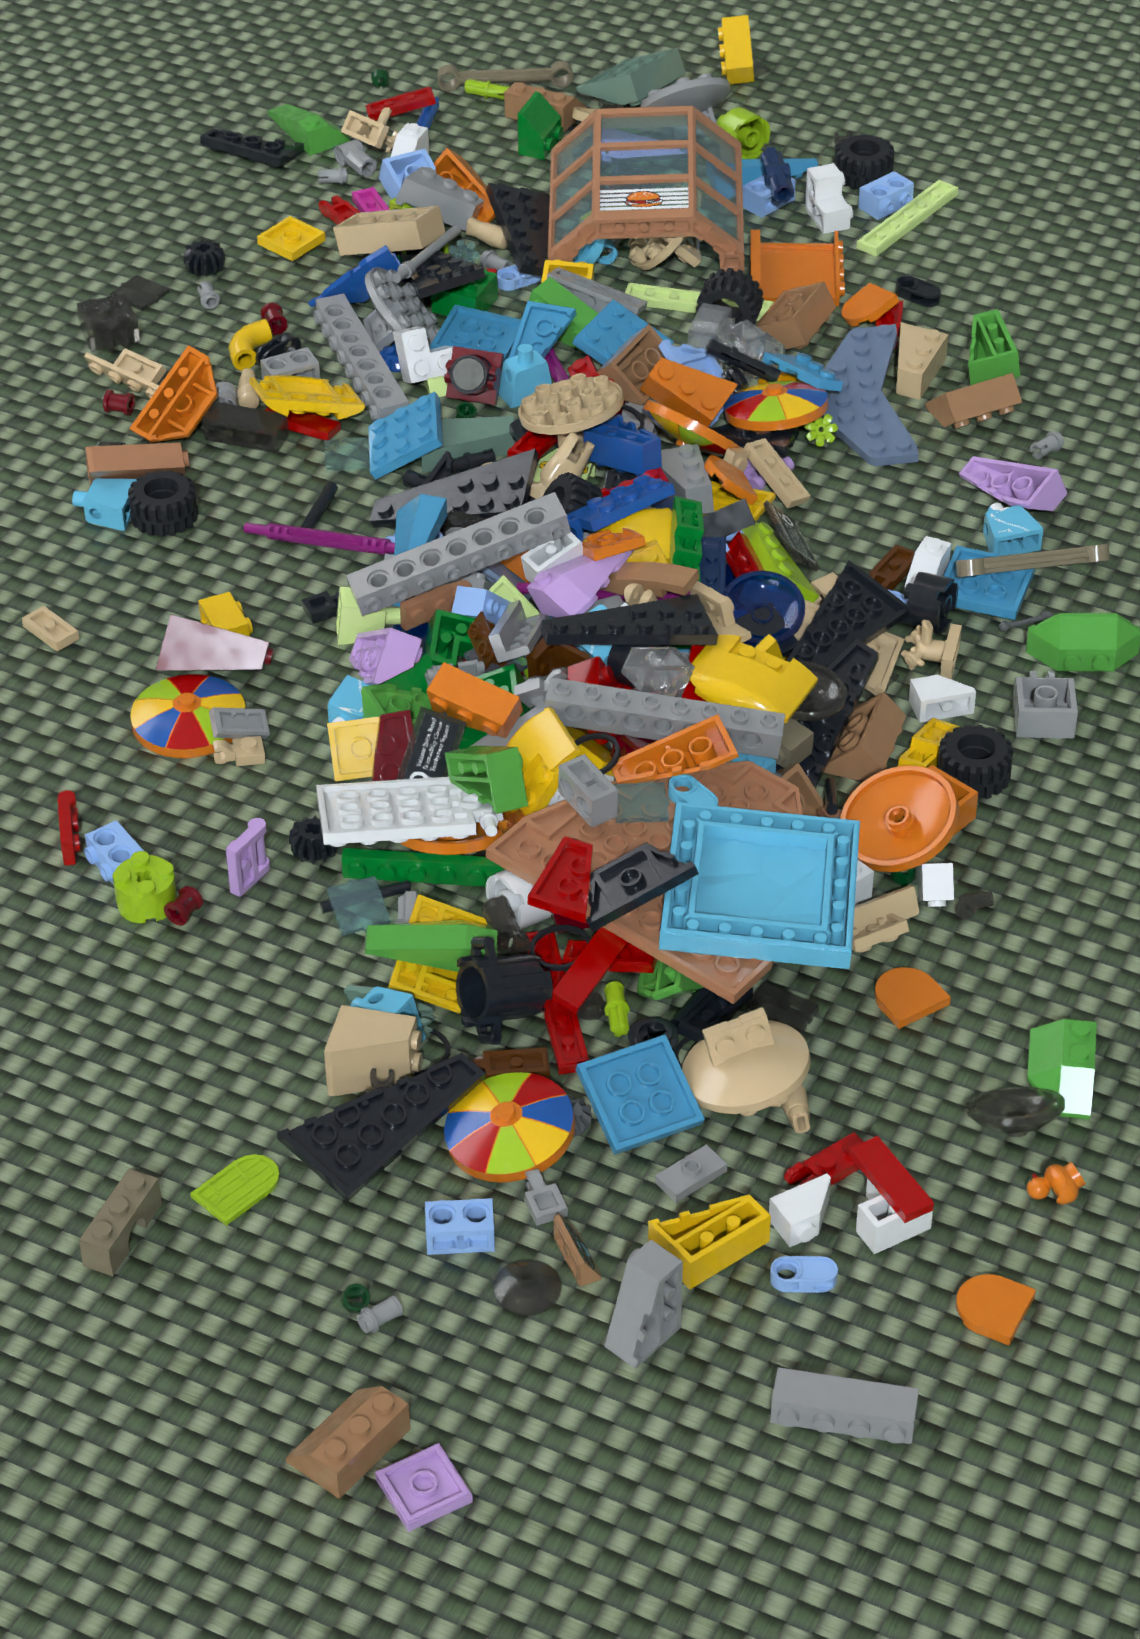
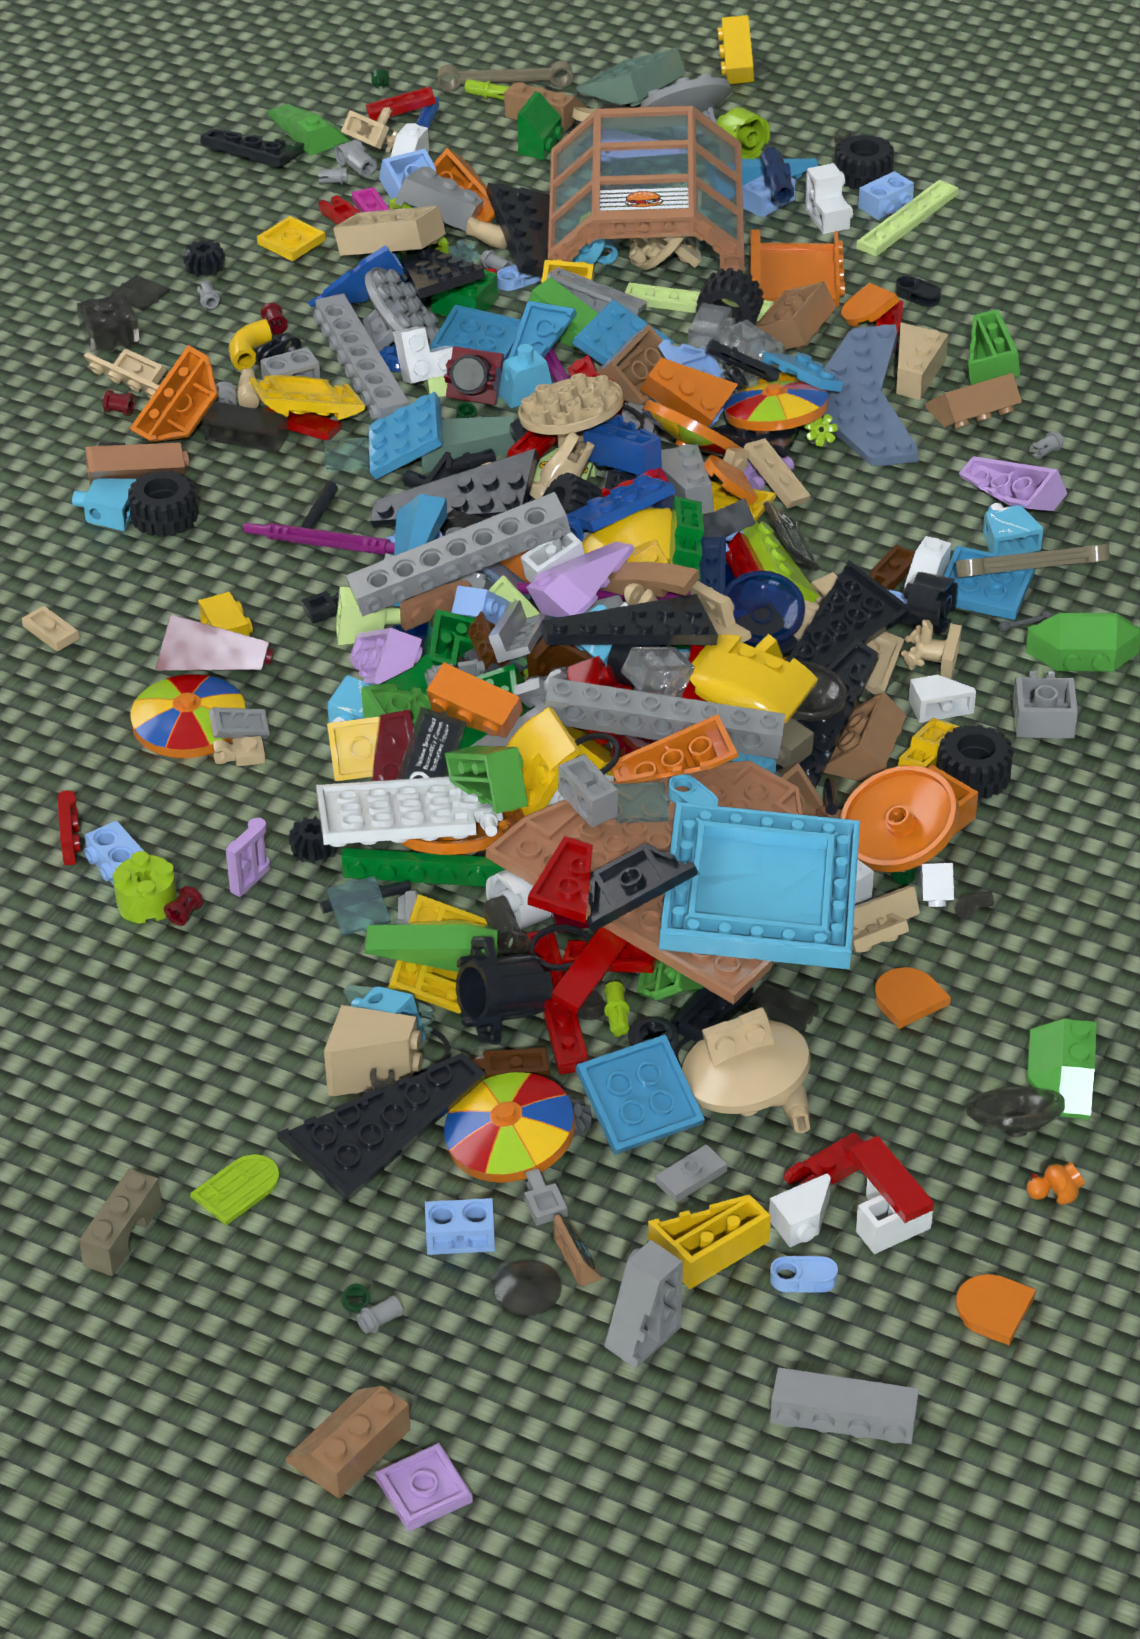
(408, 268): light grey bar -> none
(607, 544): orange tile -> none

